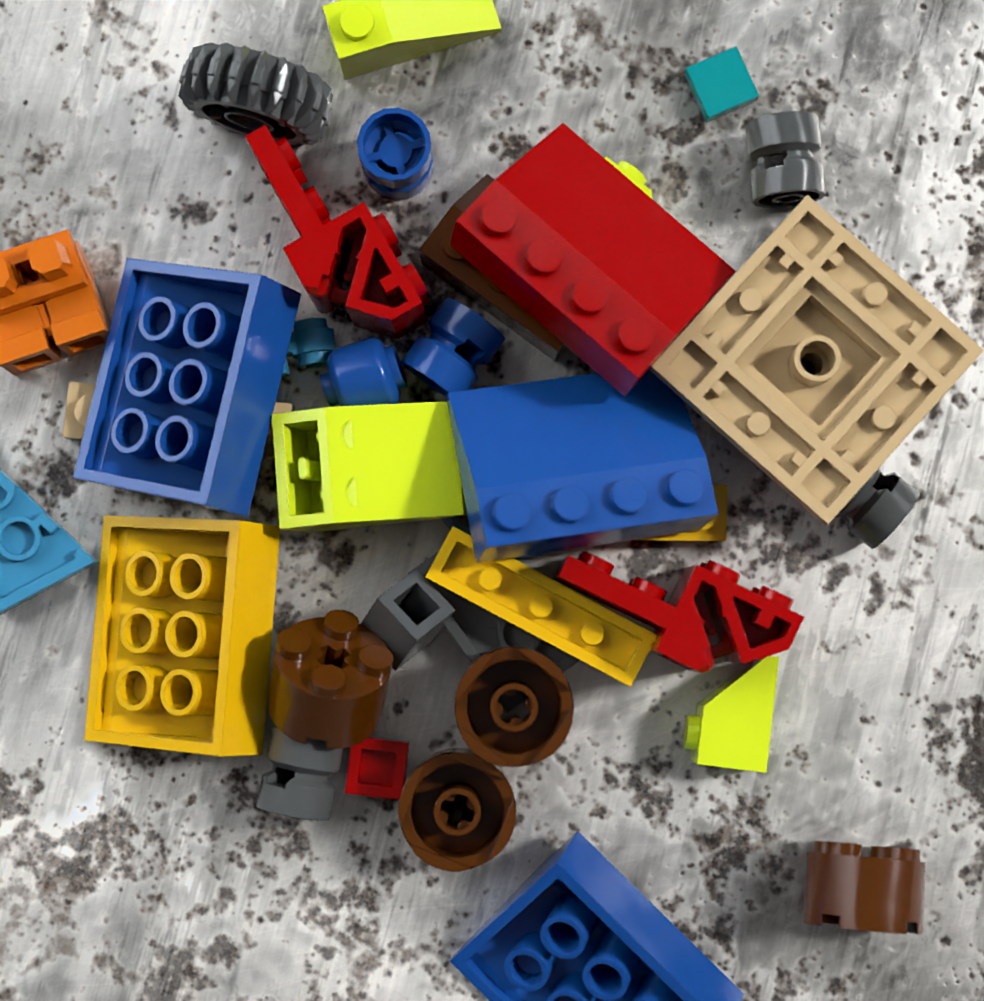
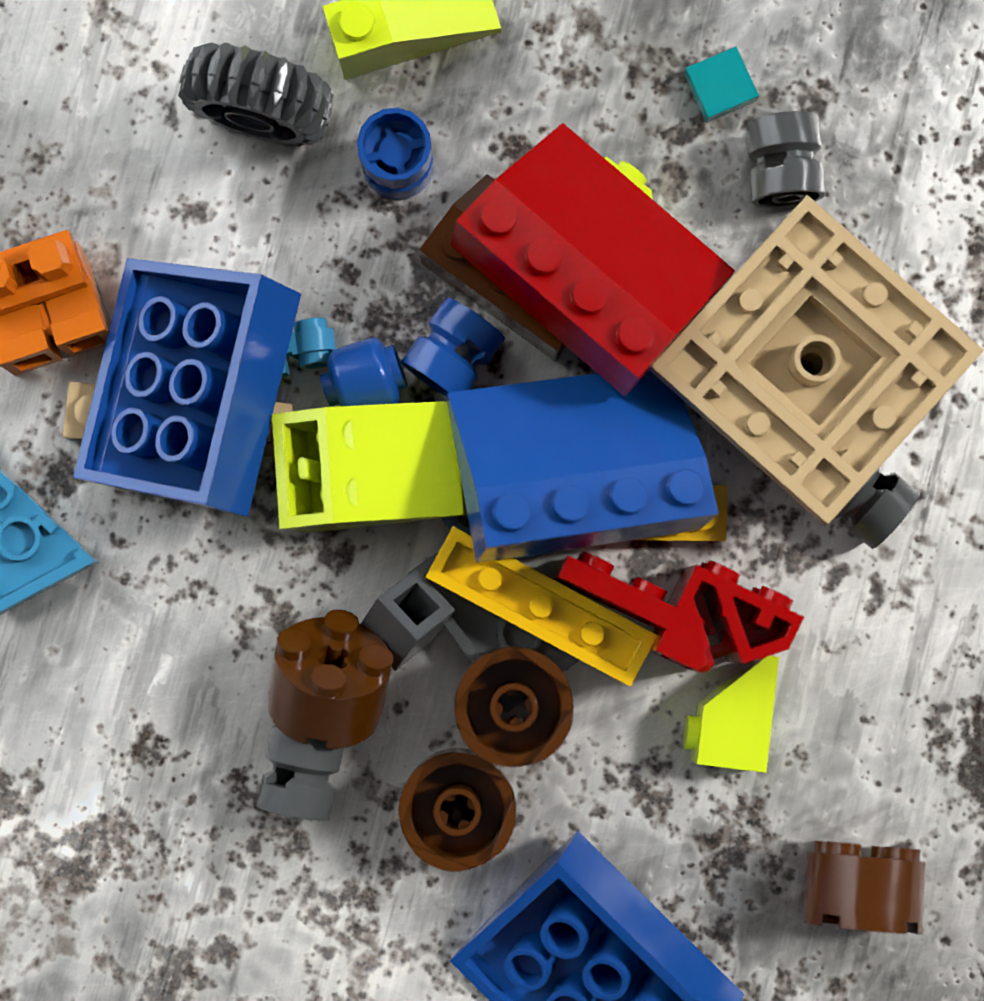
(183, 634): yellow slope -> none
(348, 248): red piece -> none
(377, 768): red plate -> none

